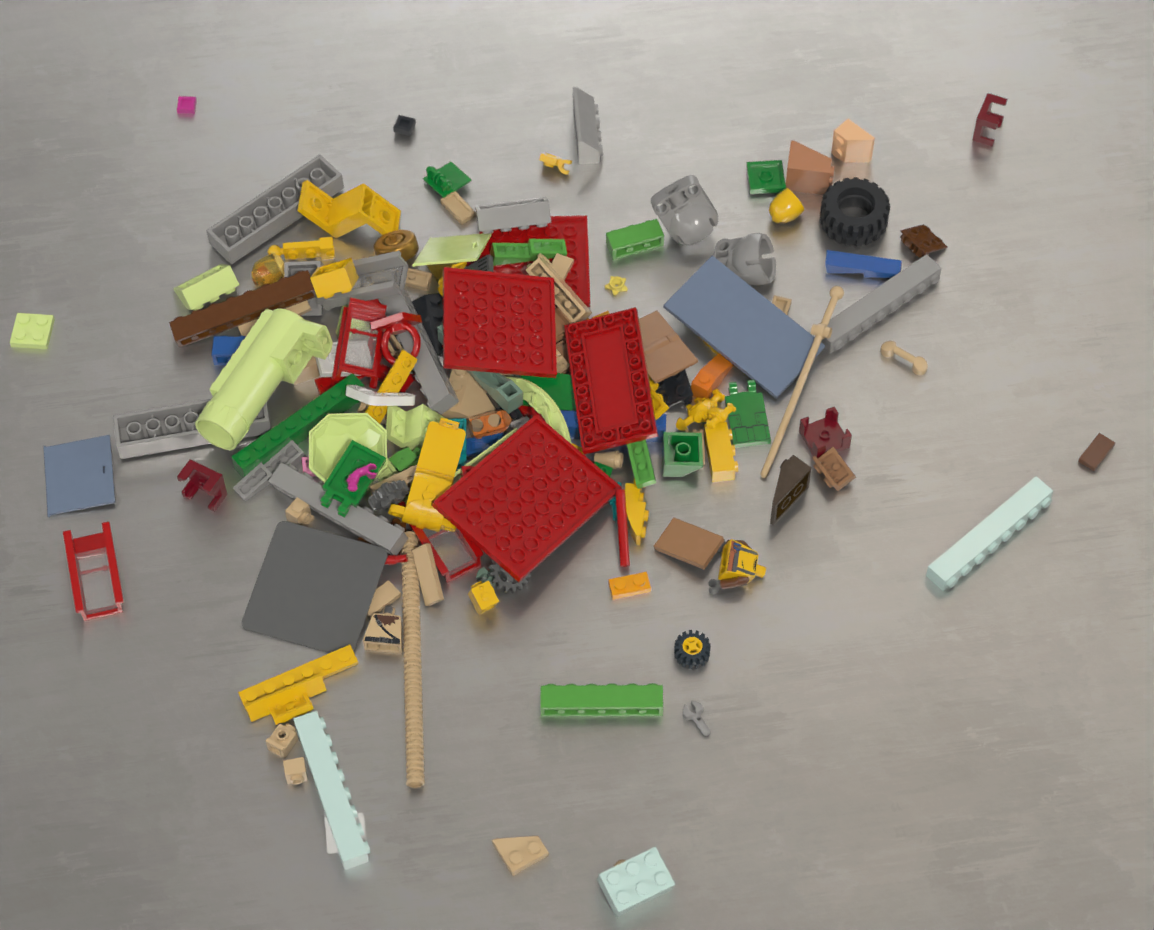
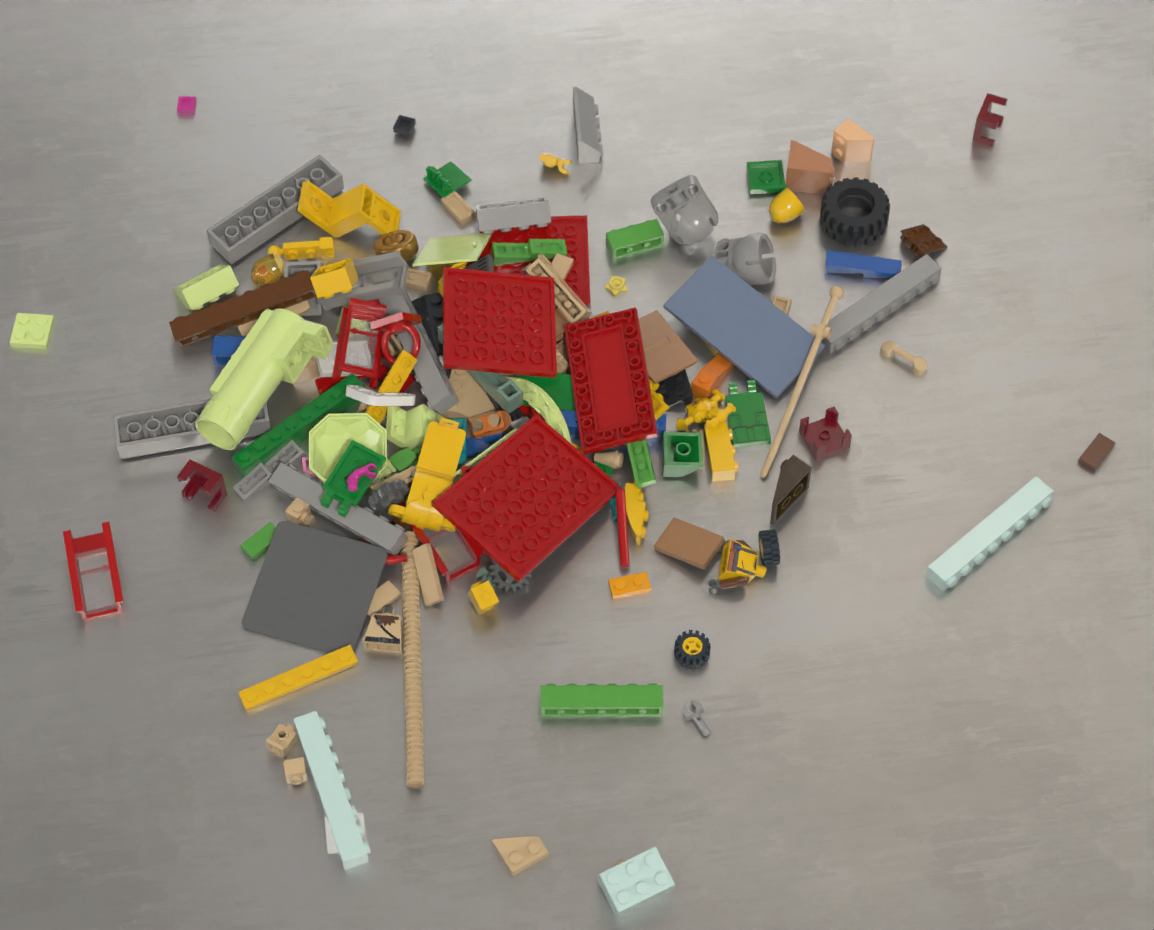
(77, 475): sand blue piece -> none
(259, 542): none -> bright green tile
(288, 701): yellow bracket -> none
(769, 547): none -> black wheel
(834, 468): medium nougat bracket -> none

